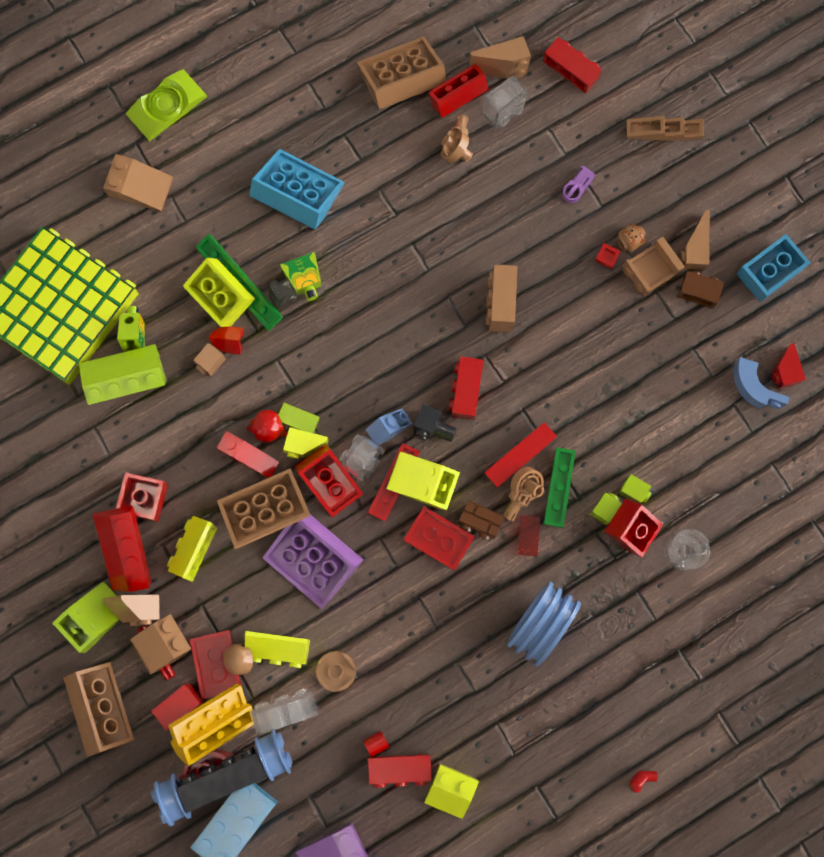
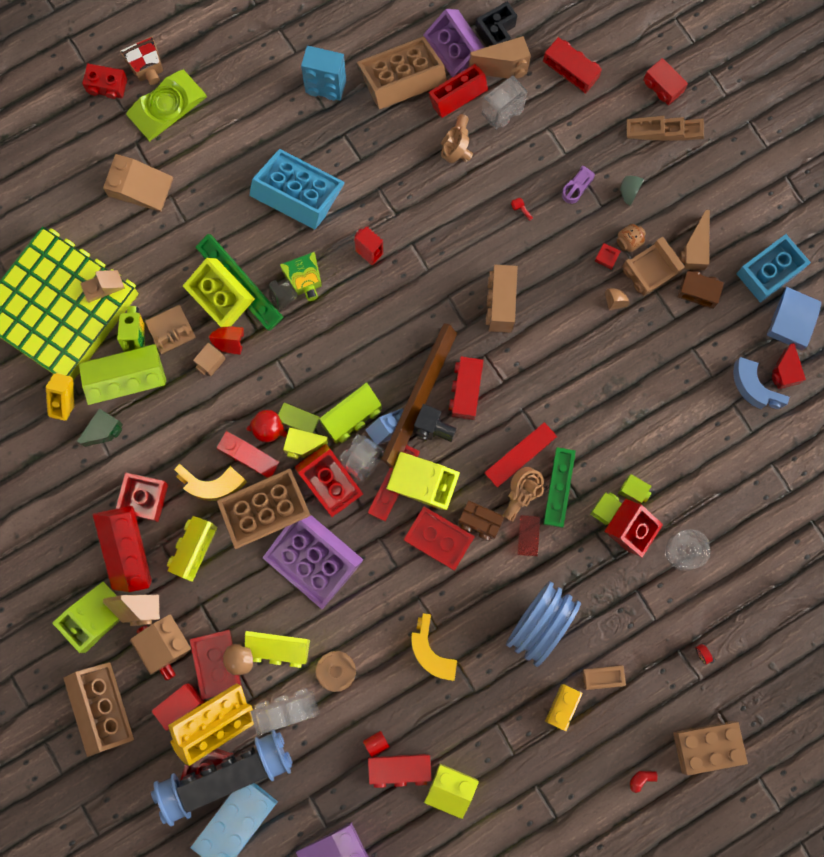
(60, 396): none -> yellow brick
(100, 429): none -> slope
(102, 285): none -> medium nougat slope
(104, 81): none -> red brick
(144, 60): none -> torso
(170, 329): none -> medium nougat hinge
(213, 490): none -> yellow arch
(323, 73): none -> dark azure brick
(351, 414): none -> lime slope
(368, 245): none -> red brick
(419, 394): none -> reddish brown tile
(431, 662): none -> yellow arch
(452, 40): none -> medium lavender slope
(493, 25): none -> black brick
(519, 204): none -> red hand
(563, 707): none -> yellow brick
(604, 677): none -> medium nougat tile
(616, 299): none -> medium nougat brick
(630, 187): none -> sand green brick
(665, 81): none -> red brick
(704, 654): none -> red tile
(710, 748): none -> medium nougat brick
(794, 318): none -> medium blue slope

